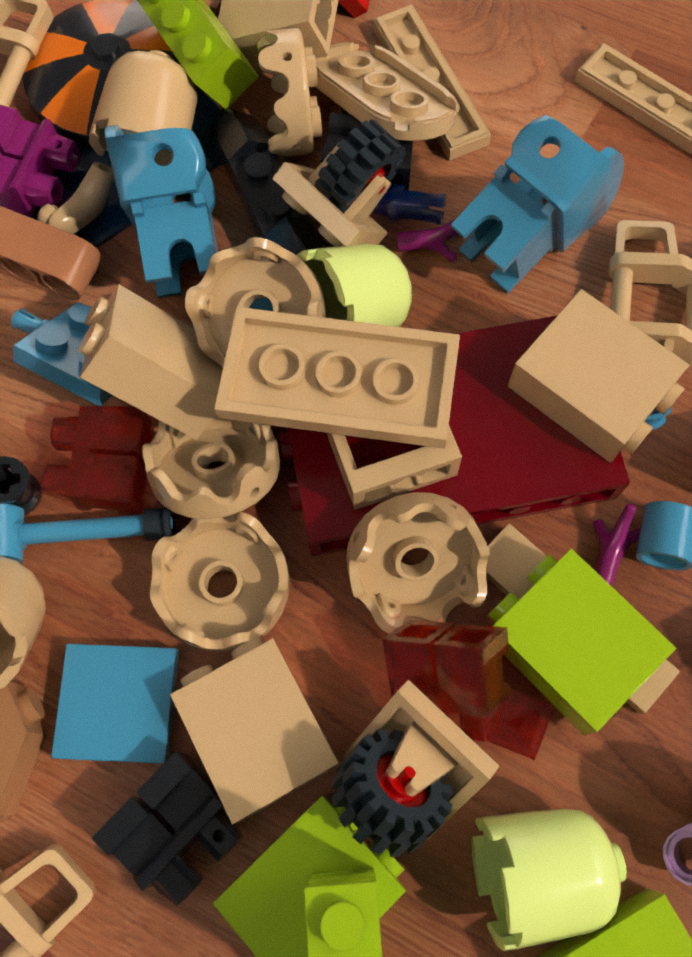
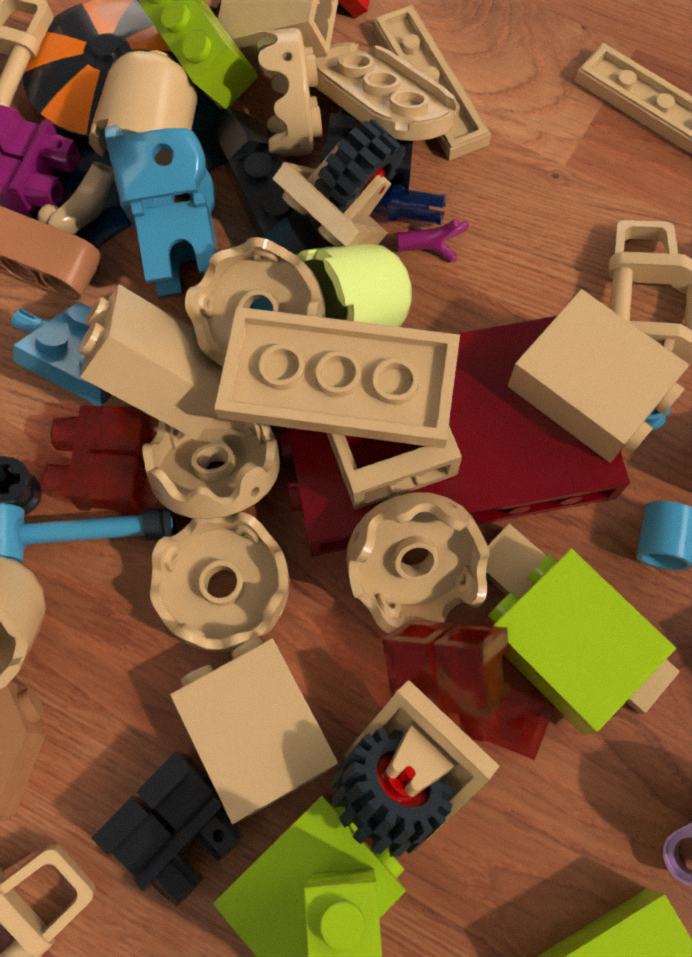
(116, 704): dark azure tile -> none
(512, 216): dark azure piece -> none
(546, 875): yellowish green cylinder -> none
(615, 543): magenta bar -> none

